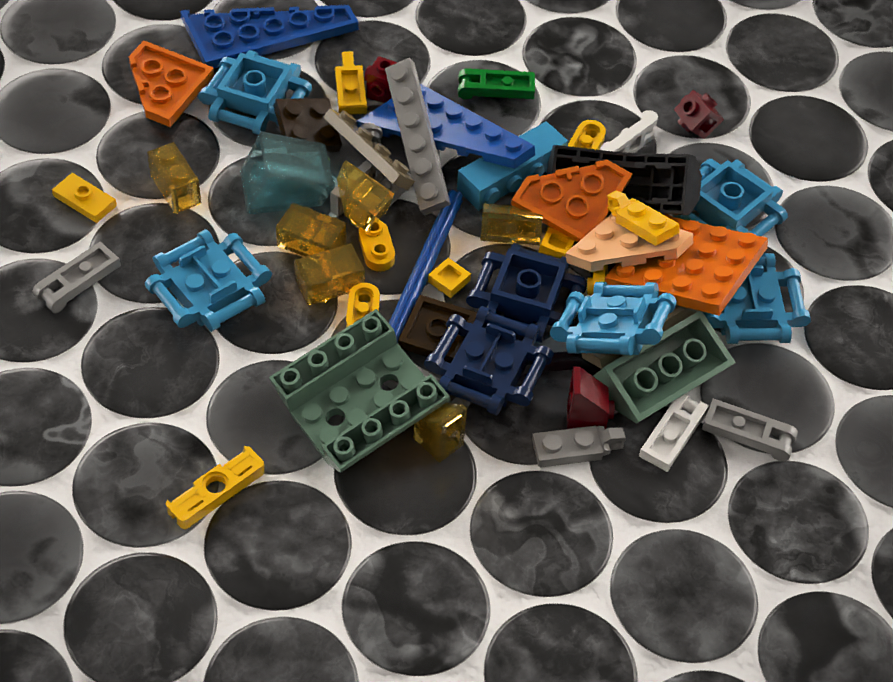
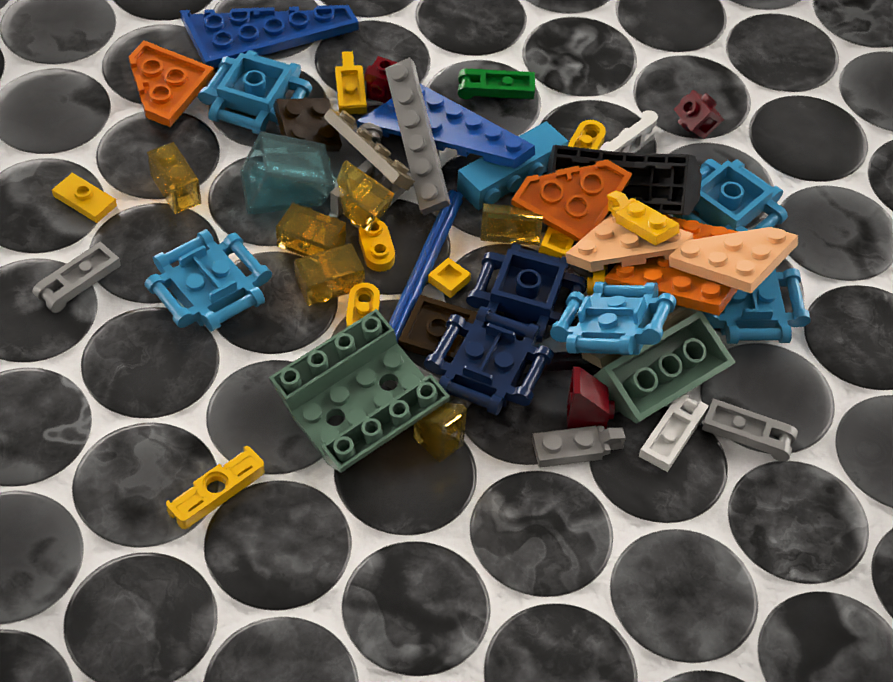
(735, 258): none -> light nougat plate

